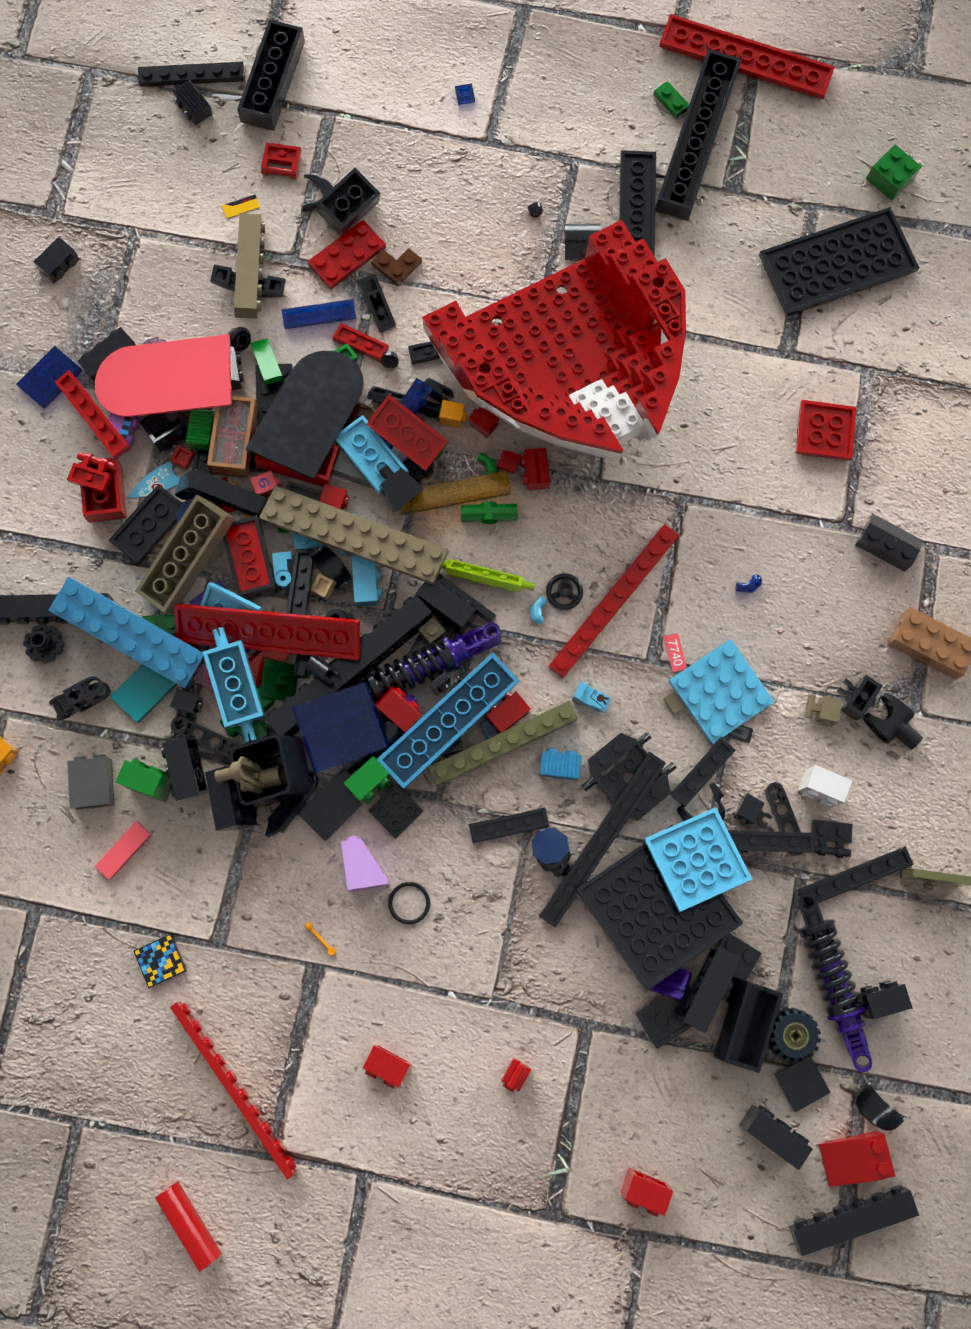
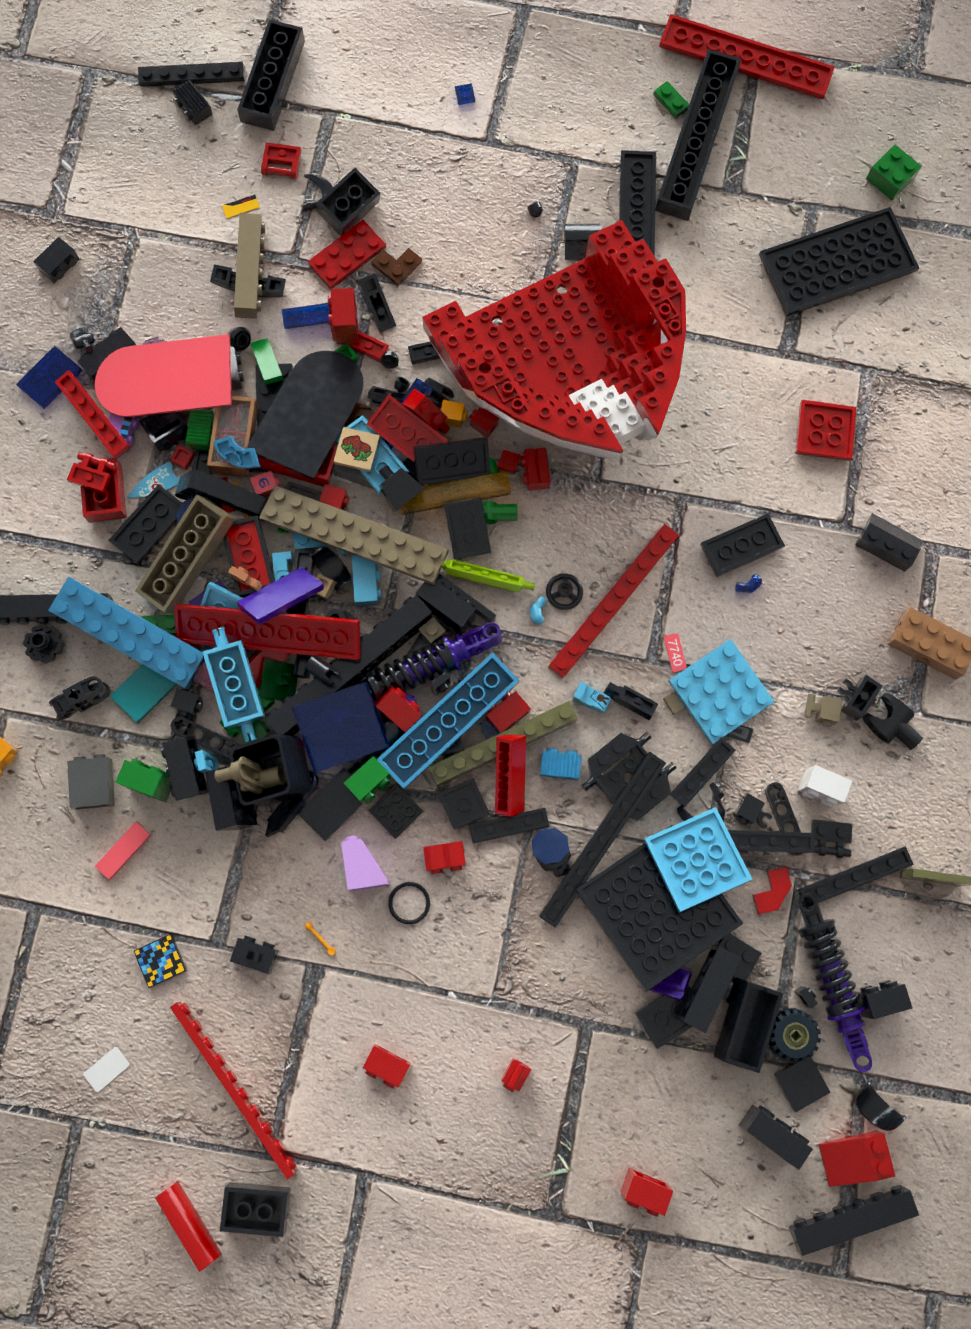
(82, 339): none -> black piece
(106, 1069): none -> white sticker
(205, 761): none -> medium azure plate
(235, 454): none -> dark azure tile
(242, 576): none -> nougat plate
(254, 955): none -> black brick
(255, 1209): none -> black brick
(280, 595): none -> dark purple tile
(343, 316): none -> red brick
(356, 449): none -> tan tile
(401, 384): none -> black hinge
(426, 410): none -> red hinge
(444, 856): none -> red brick
(451, 460): none -> black tile
(463, 804): none -> black plate
(467, 528): none -> black tile
(510, 774): none -> red brick
(631, 700): none -> black hinge
(742, 545): none -> black plate
(780, 886): none -> red tile
(807, 996): none -> black plate

